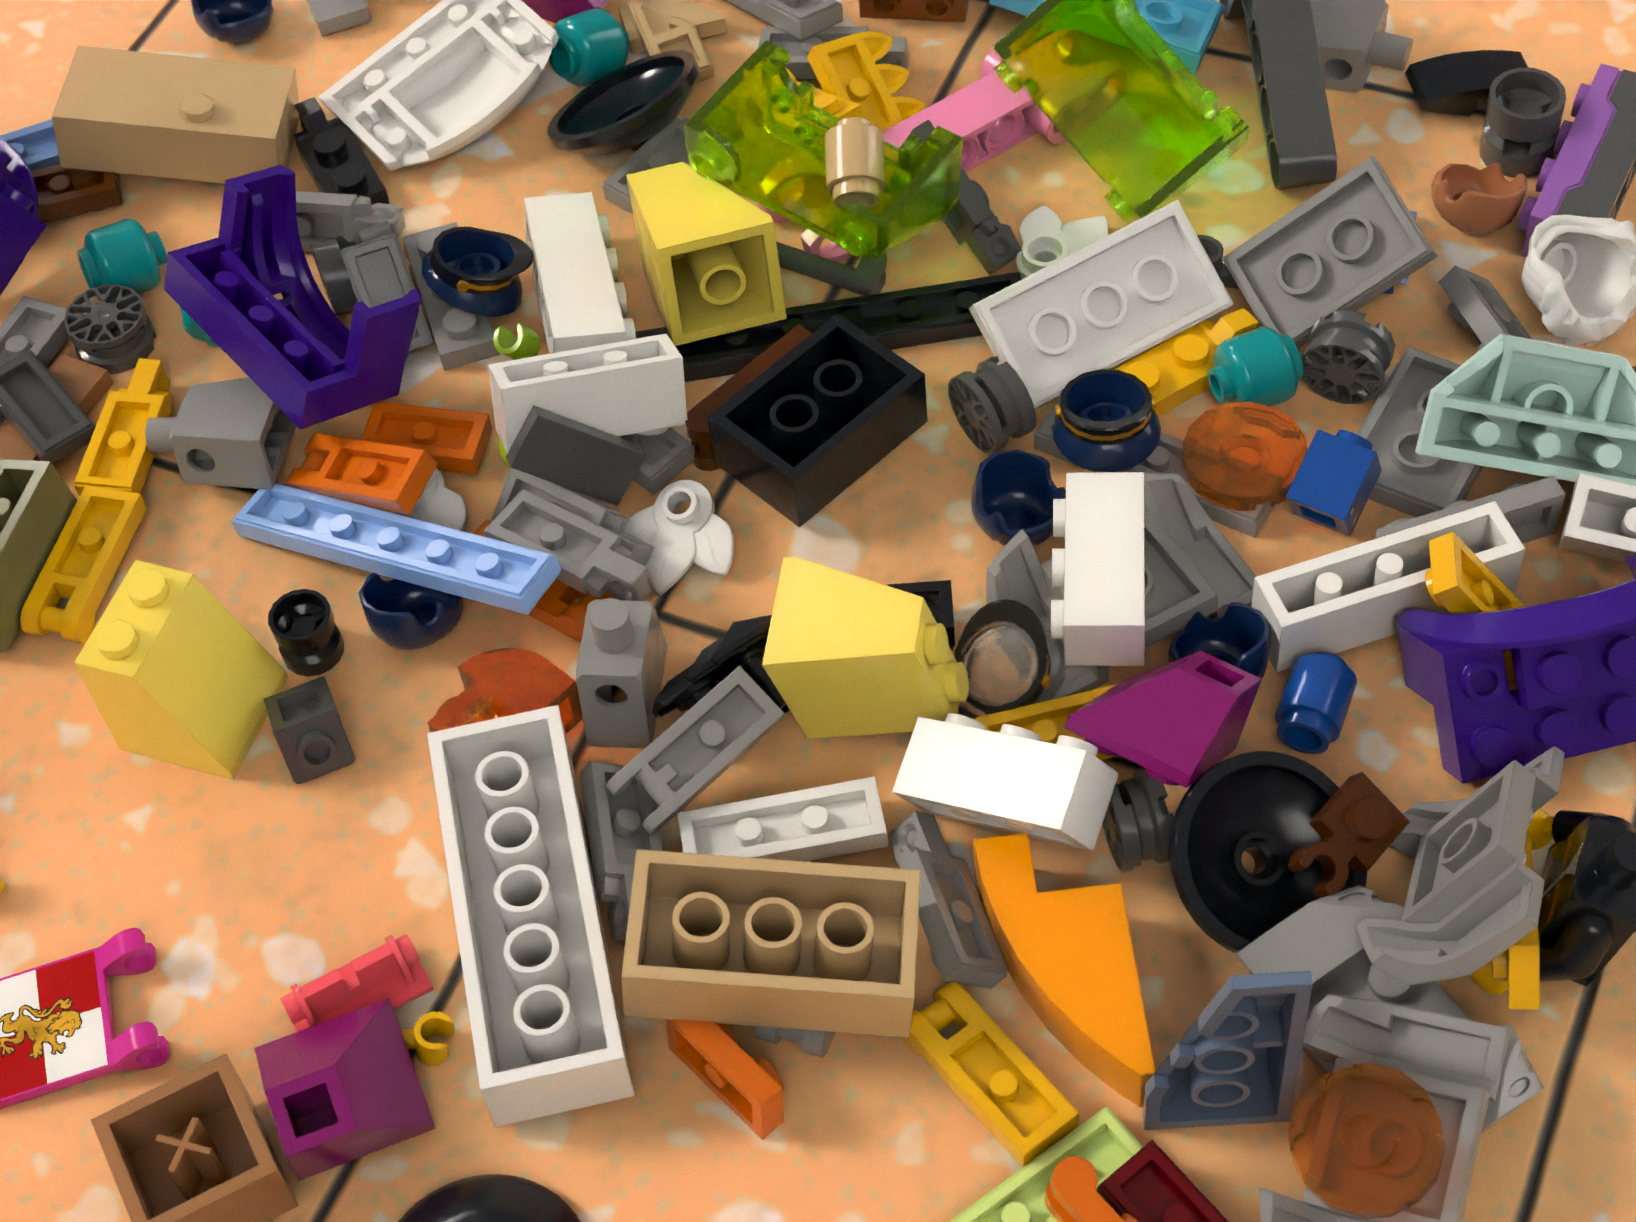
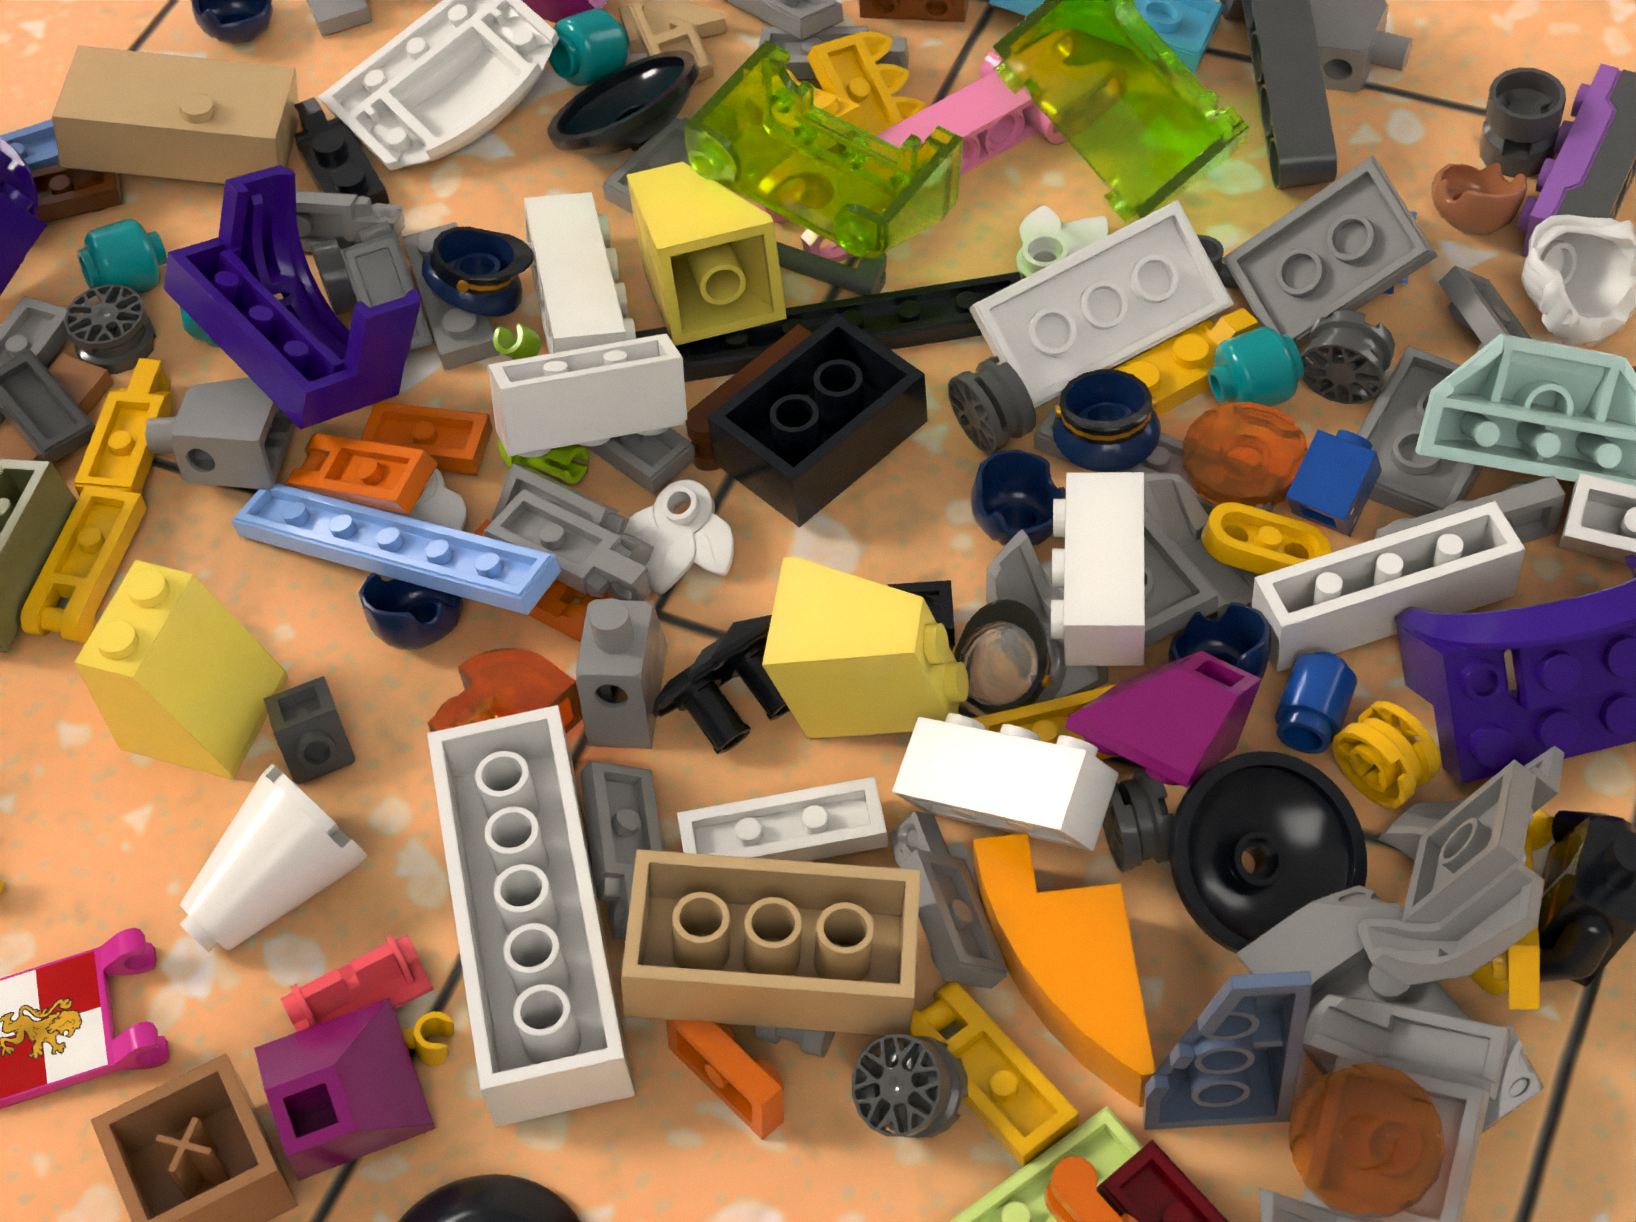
(266, 864): none -> white cone
(306, 632): black wheel -> none
(575, 455): dark grey tile -> none
(699, 746): light grey hinge -> none
(855, 162): tan brick -> none
(909, 1086): none -> dark grey wheel
(975, 222): dark grey hinge -> none
(1260, 539): none -> yellow plate
(1354, 831): reddish brown plate -> none
(1384, 756): none -> yellow wheel
(1459, 80): black slope -> none
(1466, 584): yellow plate -> none

